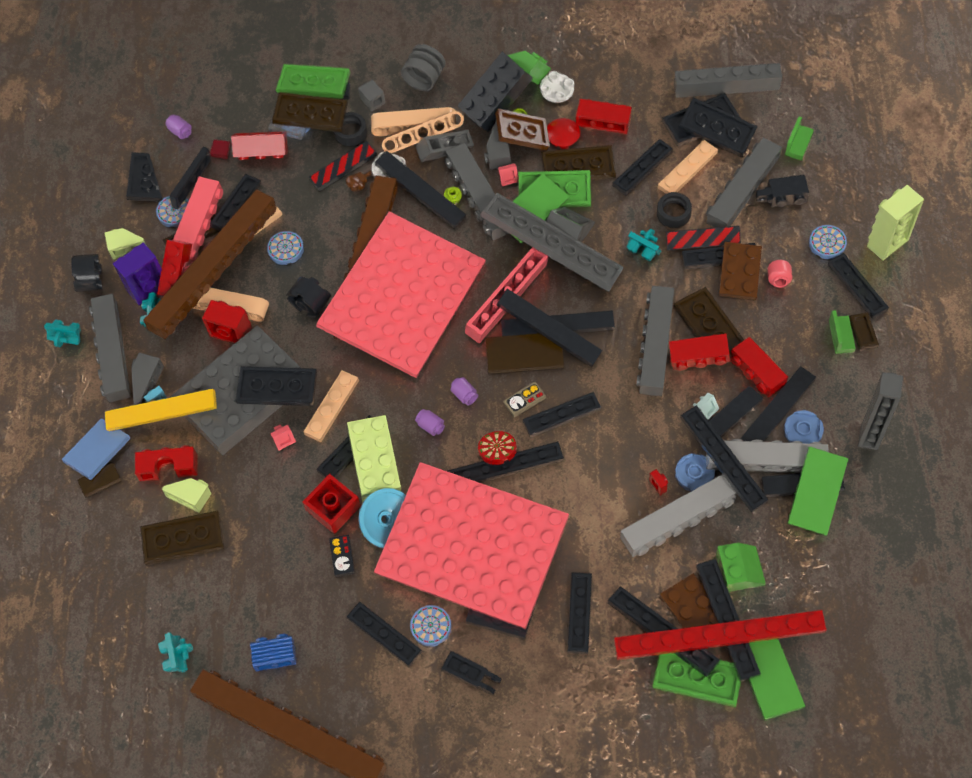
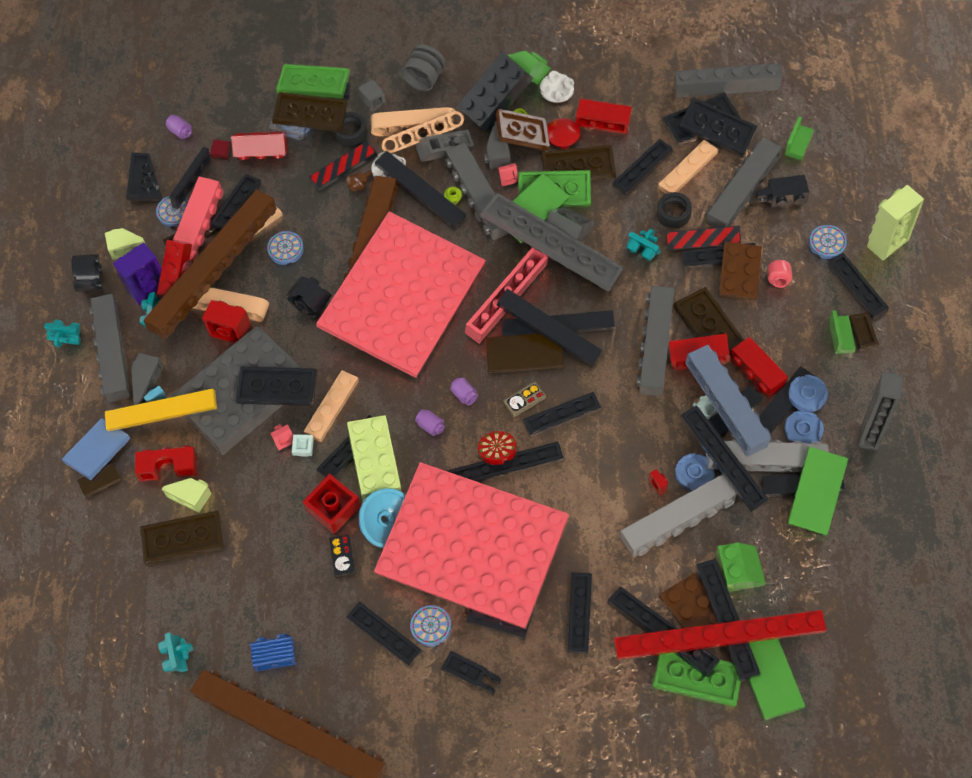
(302, 445): none -> light aqua tile
(728, 400): none -> sand blue brick
(808, 393): none -> medium blue tile

